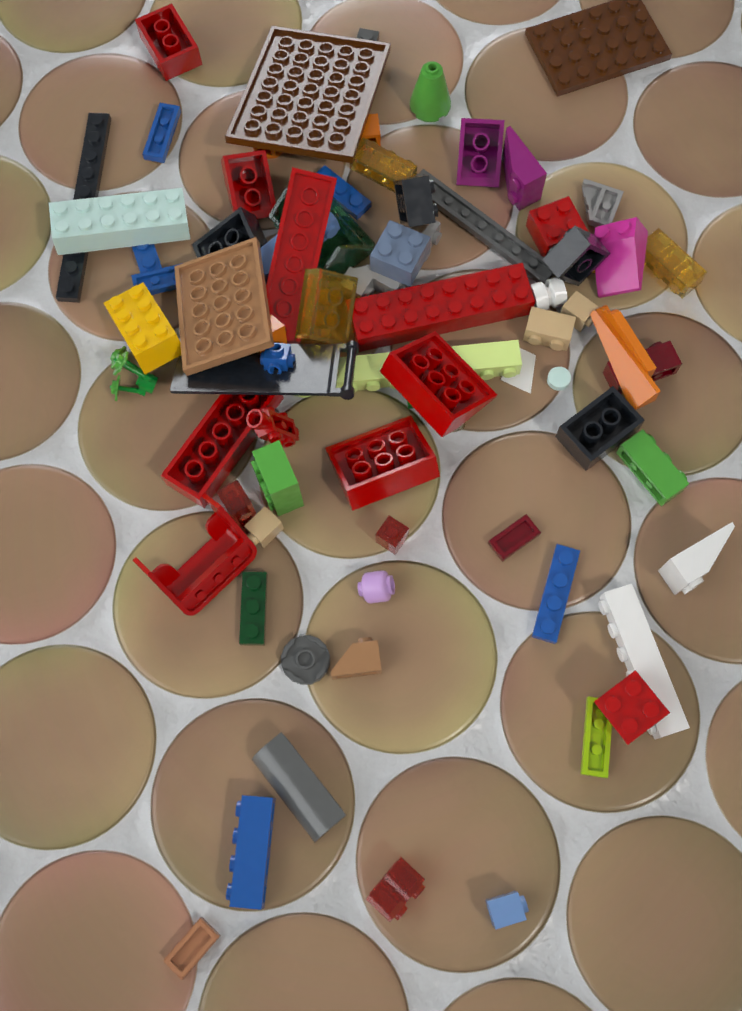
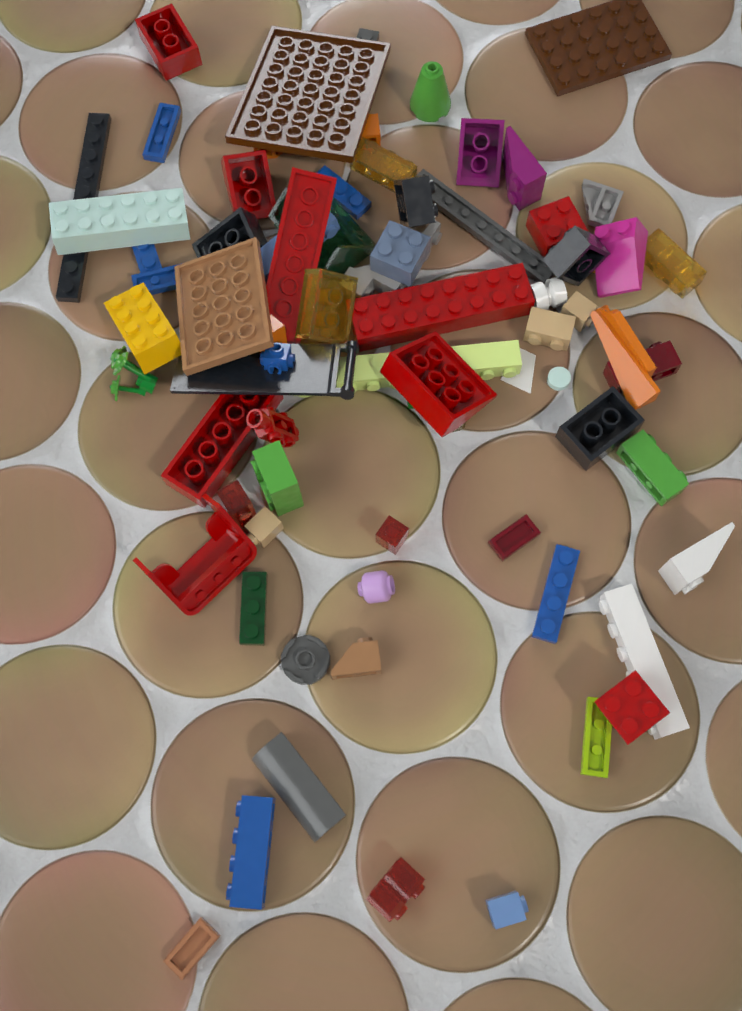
(383, 462): red slope -> none

